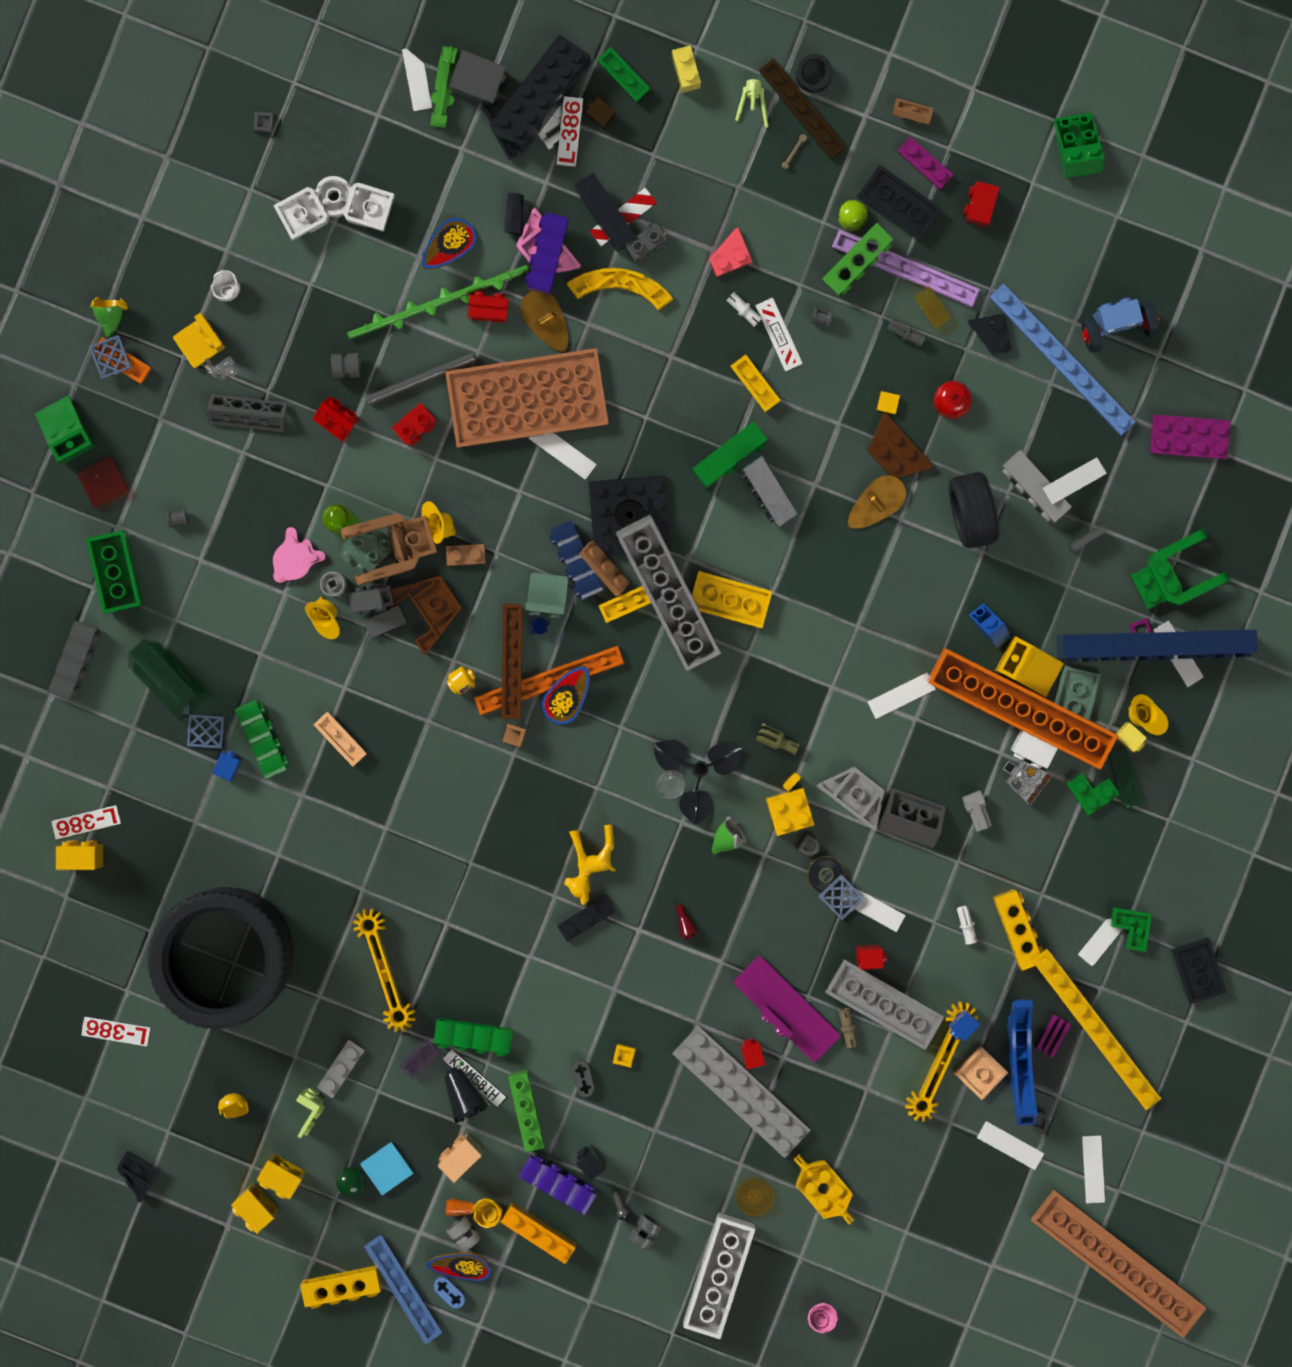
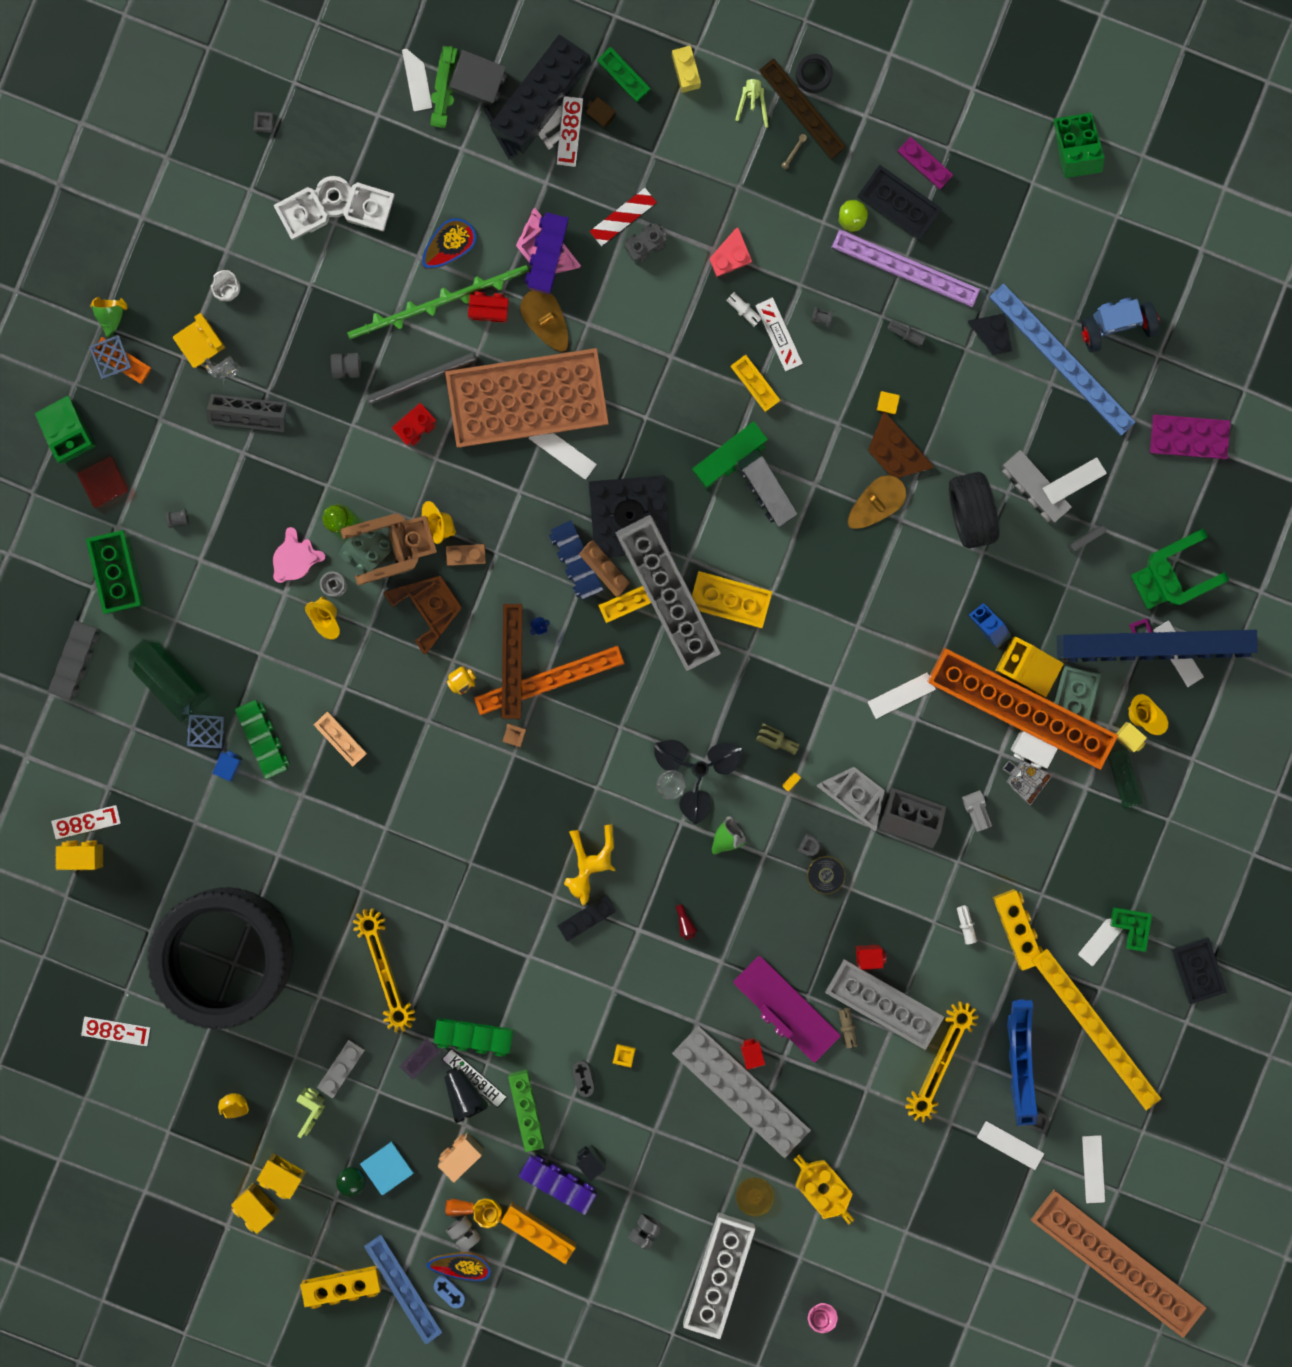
(138, 1174): black wing -> none
(336, 418): red bracket -> none
(368, 599): dark grey brick -> none
(385, 621): dark grey tile -> none
(514, 213): black axle -> none
(547, 595): sand green bracket -> none
(567, 696): shield -> none
(604, 211): black panel -> none
(620, 279): yellow tile -> none
(622, 1212): dark grey piece -> none
(789, 811): yellow brick -> none
(851, 907): sand blue window -> none
(876, 910): white sticker -> none
(884, 243): bright green brick -> none
(912, 111): medium nougat plate -> none
(931, 307): clear yellow plate -> none
(952, 400): red cylinder -> none
(963, 1025): blue brick -> none
(981, 204): red brick -> none
(981, 1072): light nougat tile -> none
(1066, 1026): magenta tile -> none
(1092, 798): green plate -> none

